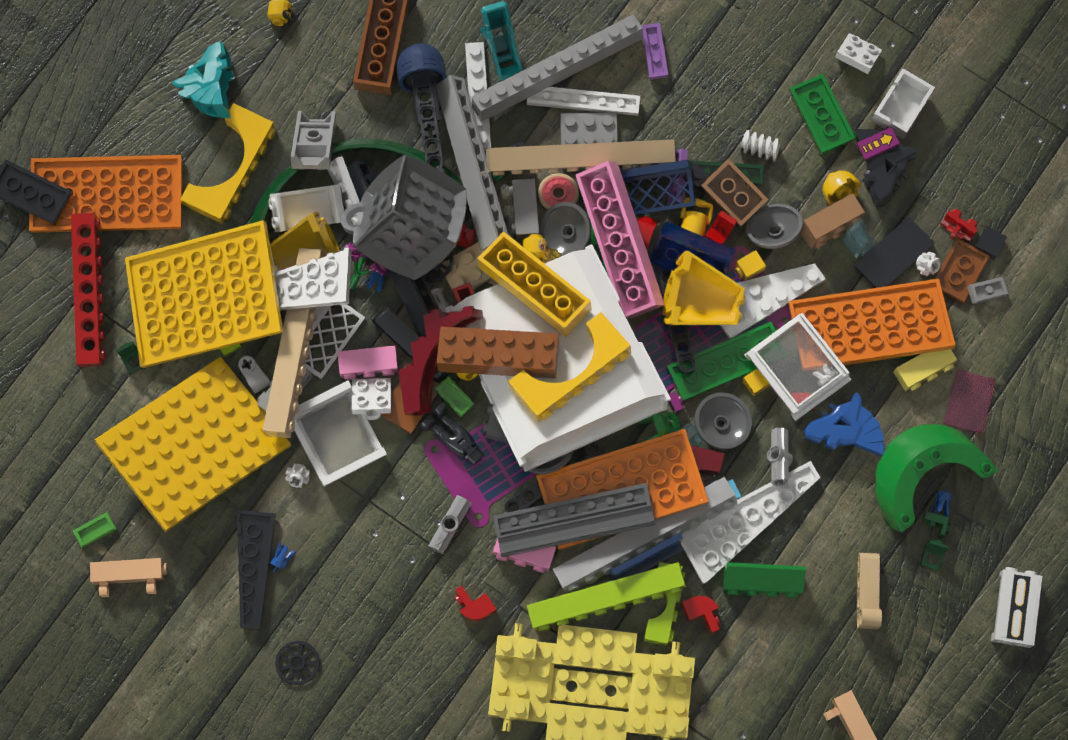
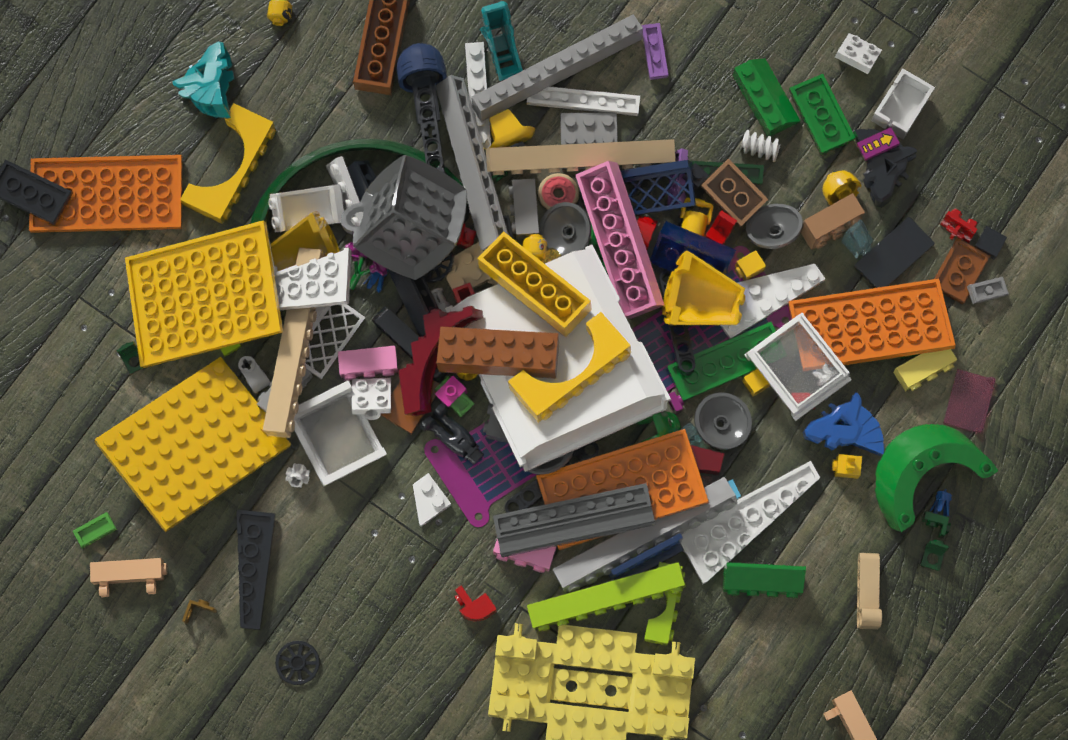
(80, 223): red brick -> none
(201, 604): none -> pearl gold bracket
(280, 560): blue piece -> none
(311, 151): light grey piece -> none
(429, 499): none -> white wing
(451, 391): none -> dark pink bracket
(455, 513): light grey piece -> none
(508, 130): none -> yellow piece
(702, 607): red brick -> none
(765, 96): none -> green slope
(779, 457): light grey piece -> none
(847, 466): none -> yellow brick
(928, 263): white gear -> none
(1017, 608): white panel -> none

